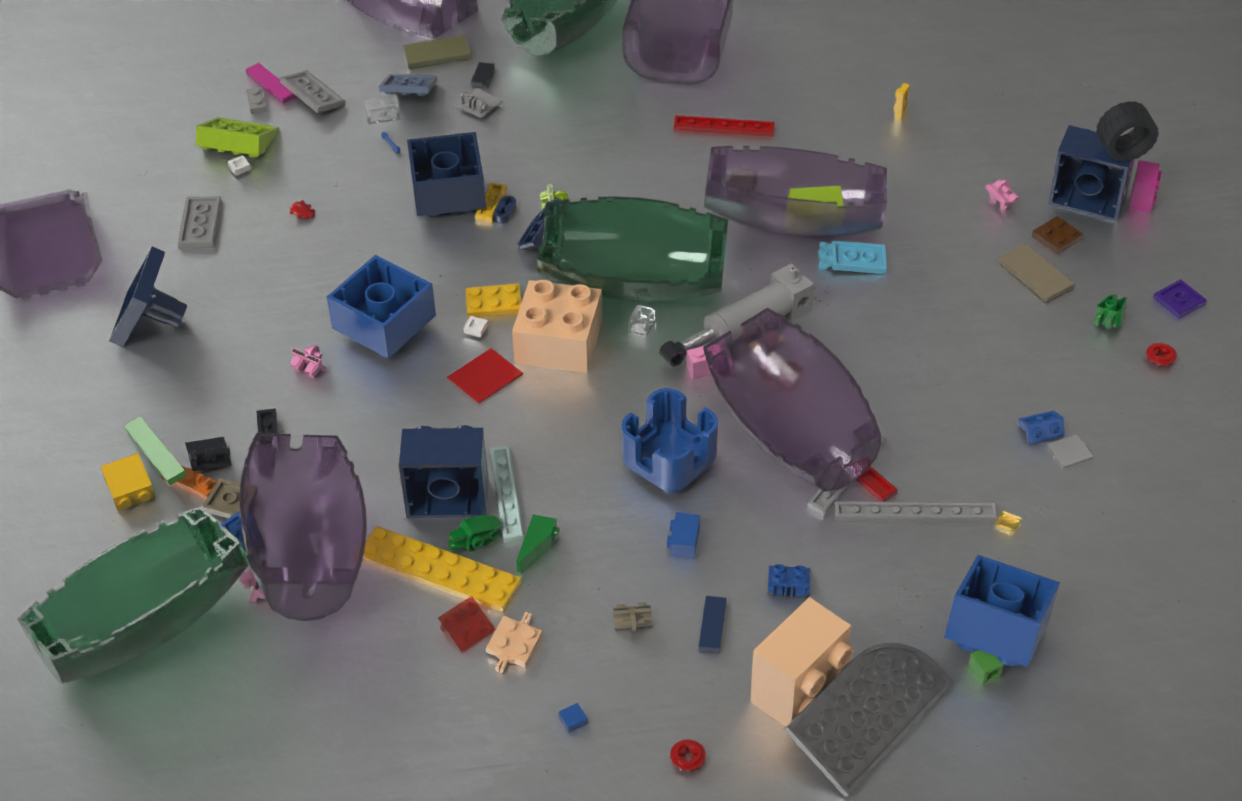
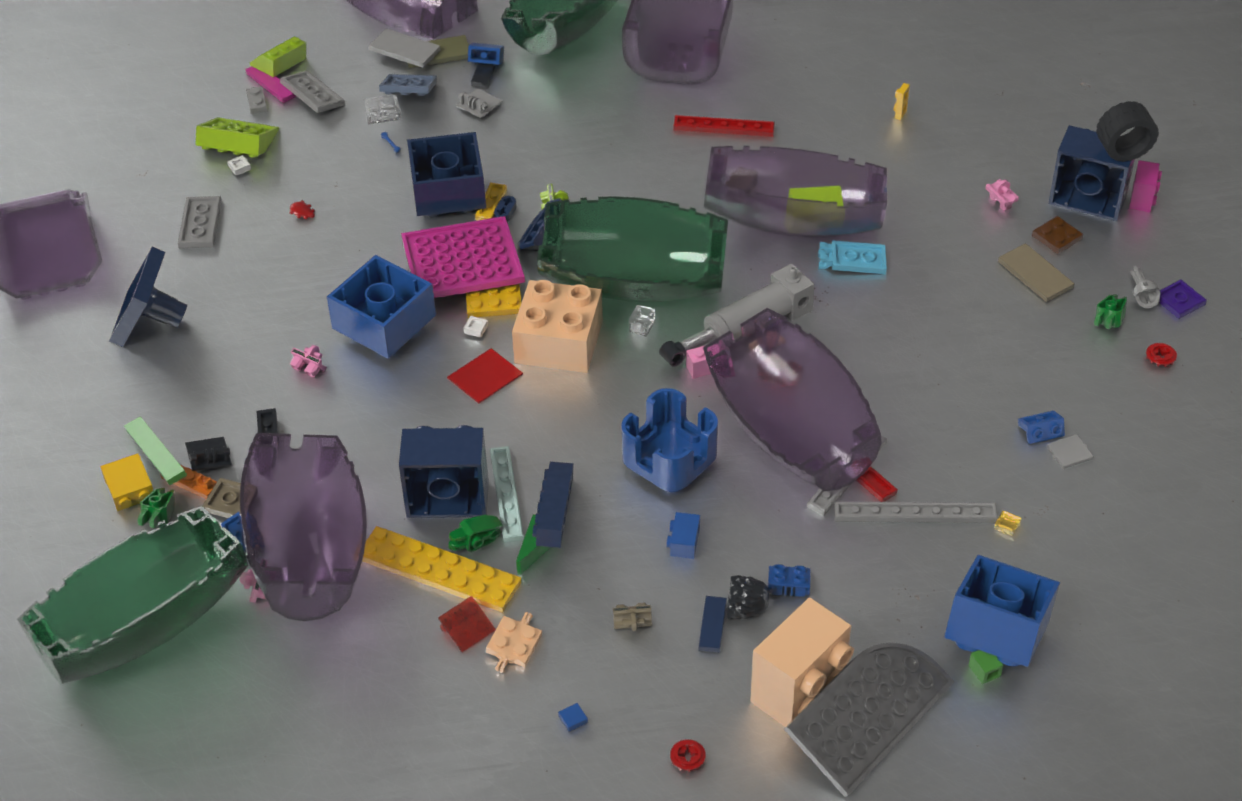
(157, 507): none -> green hinge
(281, 57): none -> lime slope
(404, 48): none -> light grey tile
(464, 256): none -> dark pink plate
(485, 53): none -> blue brick
(553, 504): none -> dark blue brick
(746, 597): none -> black hair
(1145, 289): none -> light grey piece

